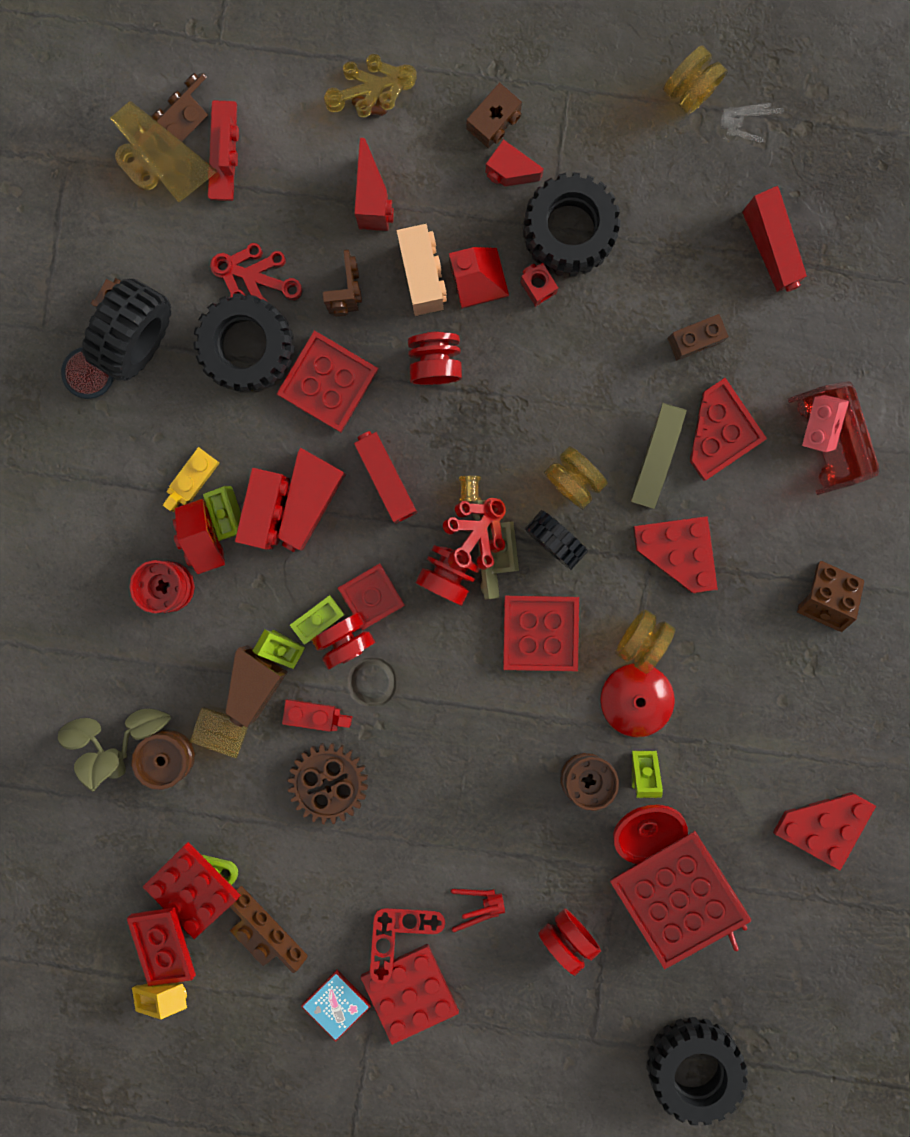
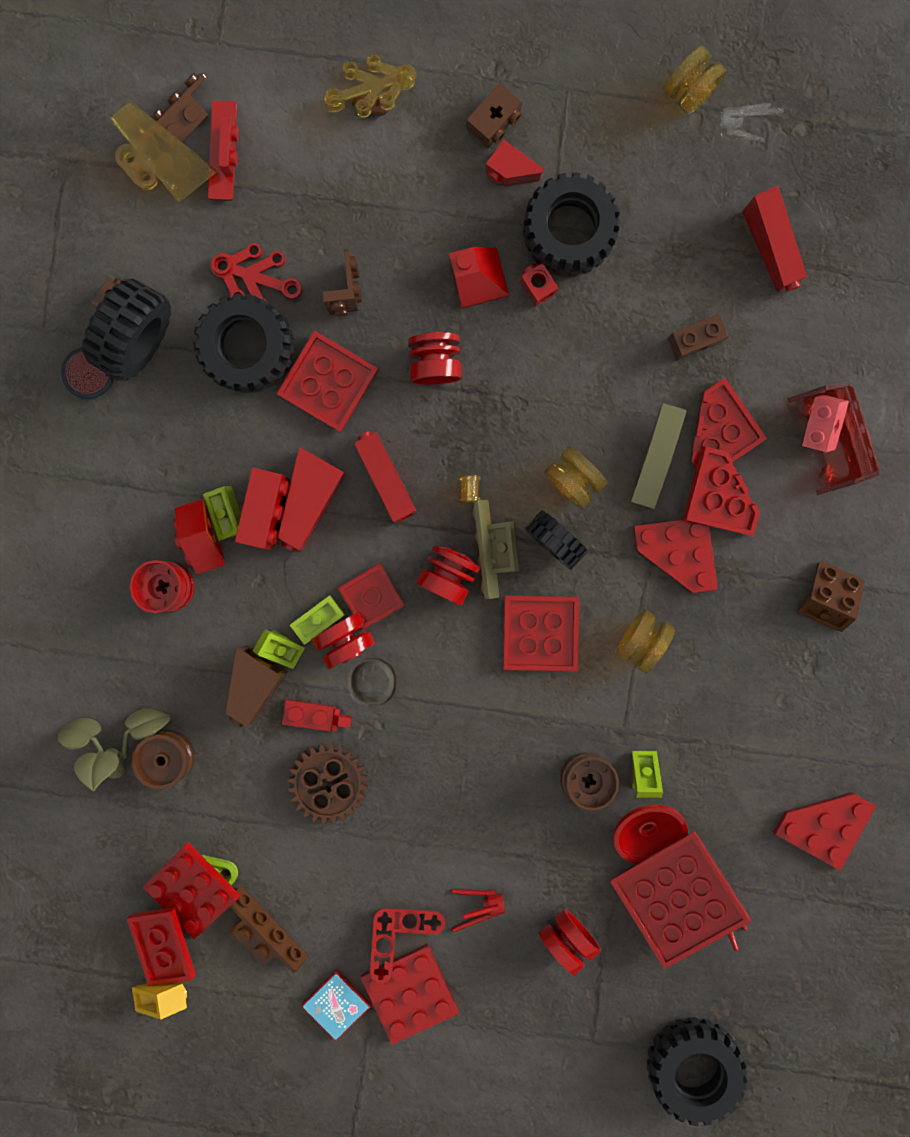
(190, 479): yellow hinge -> none
(218, 733): clear yellow plate -> none
(372, 204): red slope -> none
(422, 269): light nougat brick -> none
(492, 511): red plant -> none
(620, 697): red dish -> none
(720, 495): none -> red plate

